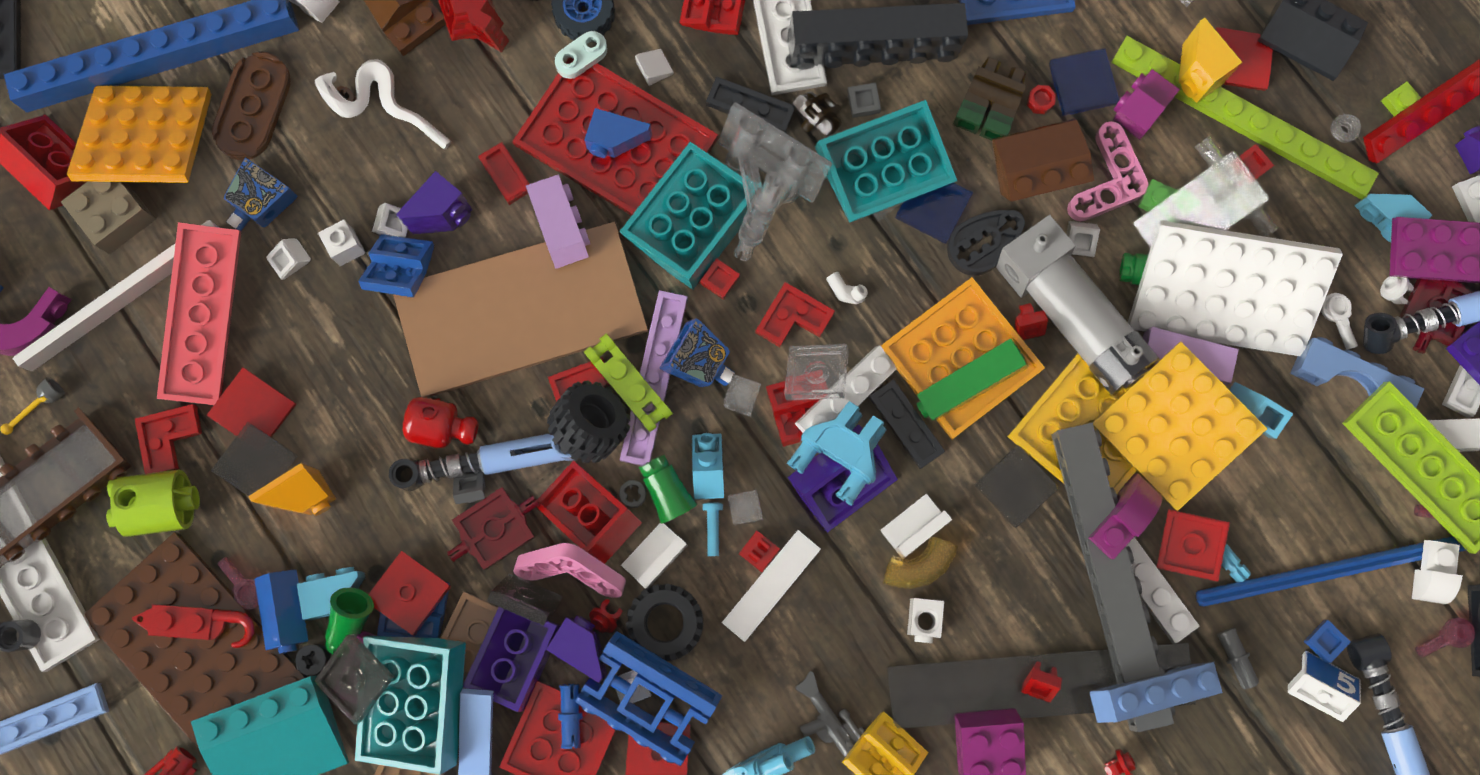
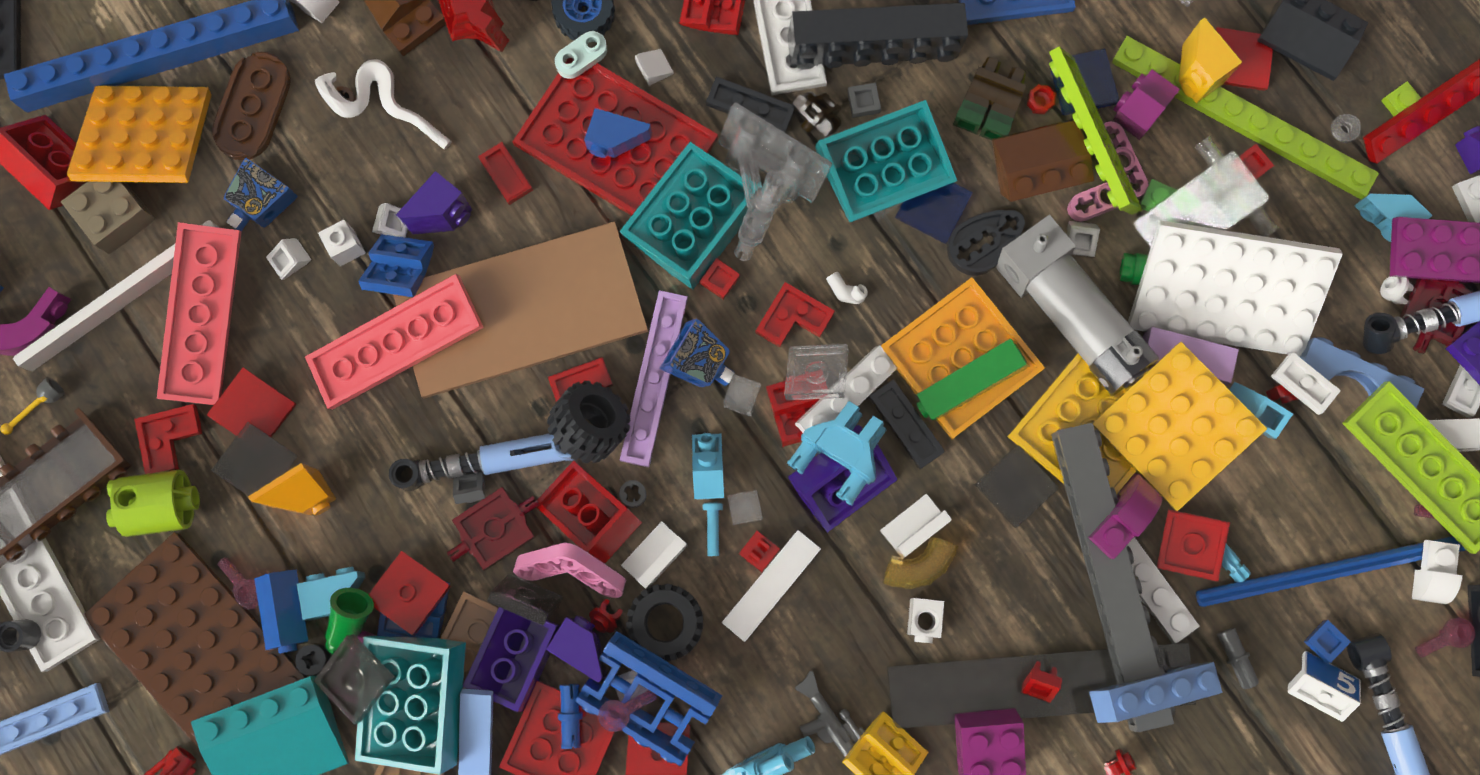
(193, 623): red plate -> none
(394, 342): none -> coral plate
(436, 423): red piece -> none
(558, 221): lavender brick -> none
(615, 714): none -> clear pink plate
(628, 382): lime plate -> none
(666, 489): green plant -> none
(1030, 323): red tile -> none
(1098, 139): none -> lime plate
(1280, 393): none -> red plate
(1305, 383): none -> white plate
(1338, 309): white plate -> none

